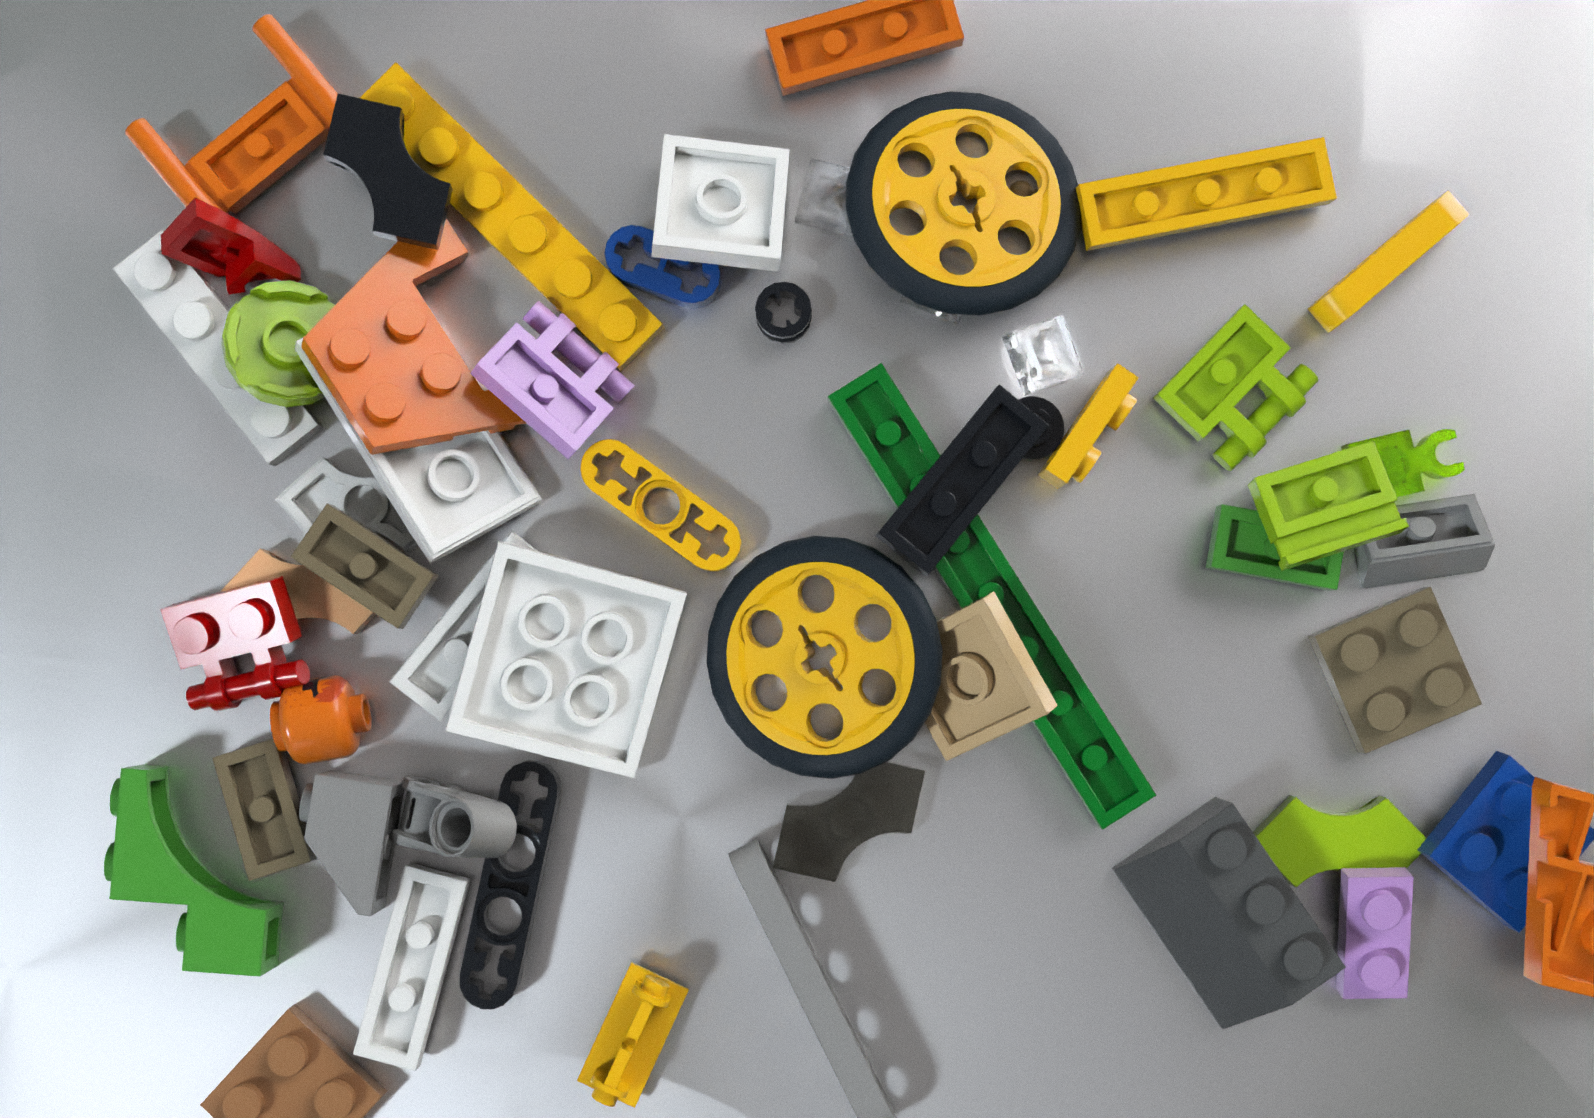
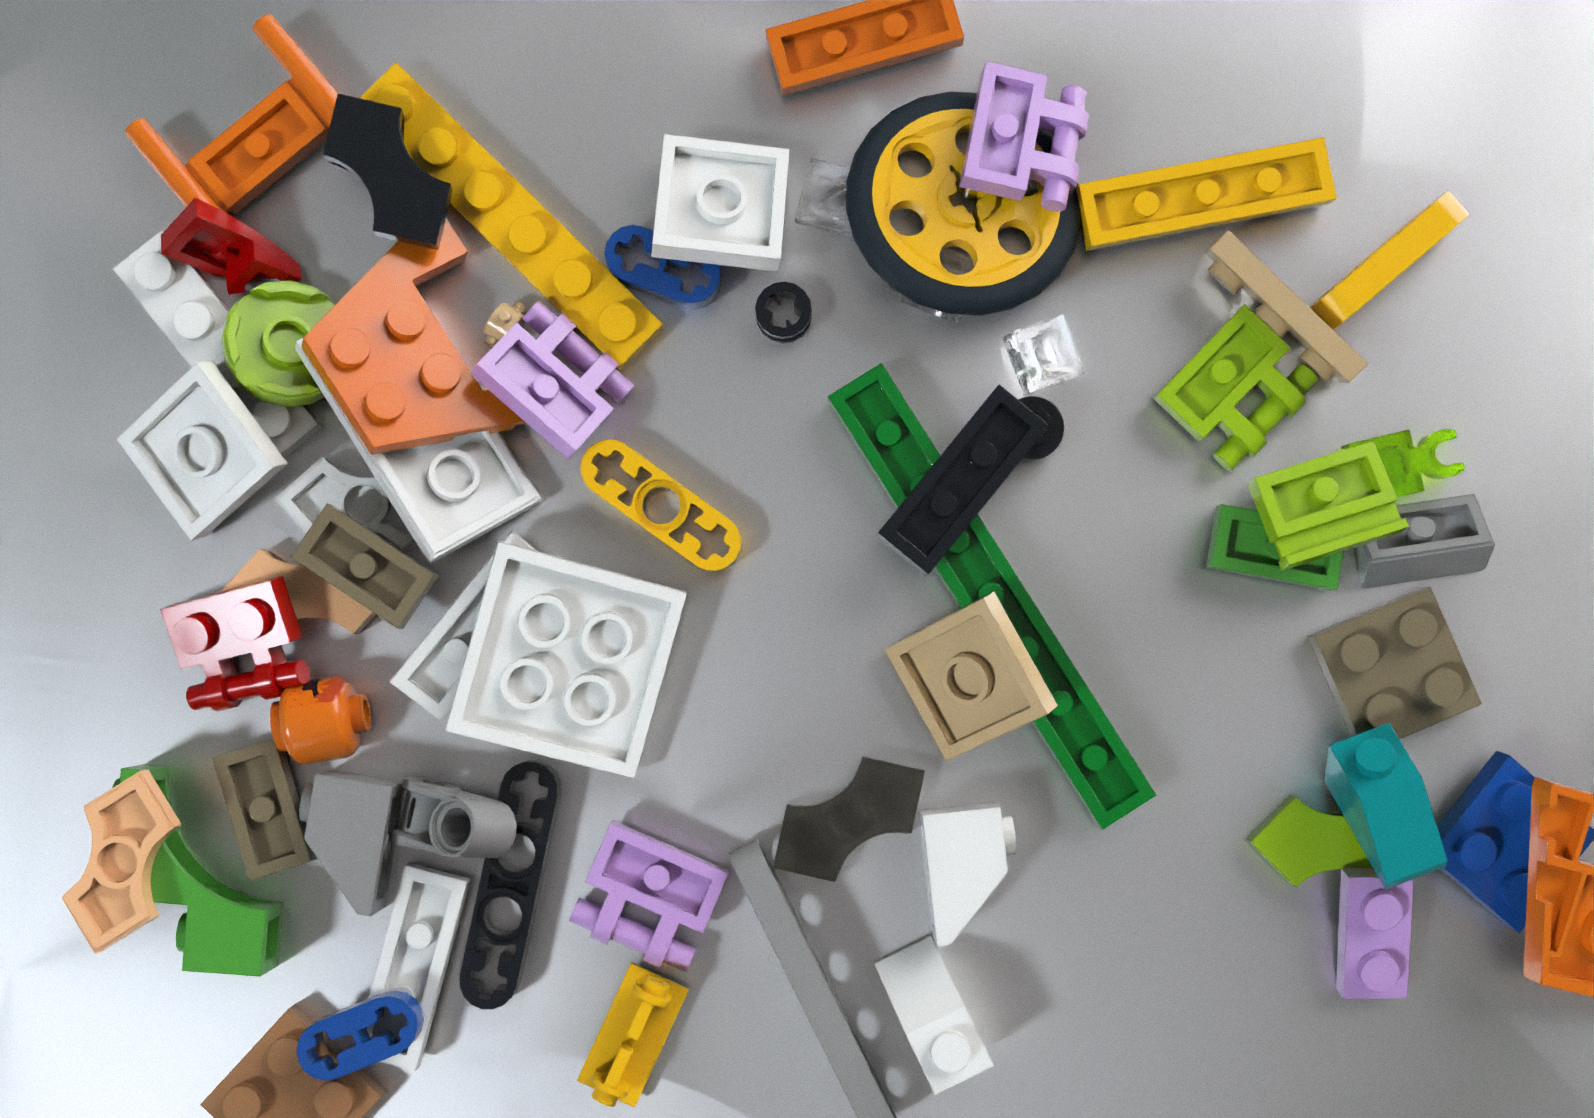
(116, 885): none -> light nougat tile
(201, 450): none -> white plate
(366, 1049): none -> blue beam
(502, 321): none -> tan piece
(656, 878): none -> lavender plate
(908, 653): wedge -> none
(933, 1014): none -> white slope
(963, 862): none -> white slope
(1005, 131): none -> lavender plate
(1106, 406): yellow plate -> none
(1228, 915): dark grey slope -> none
(1283, 310): none -> tan plate
(1385, 805): none -> teal slope

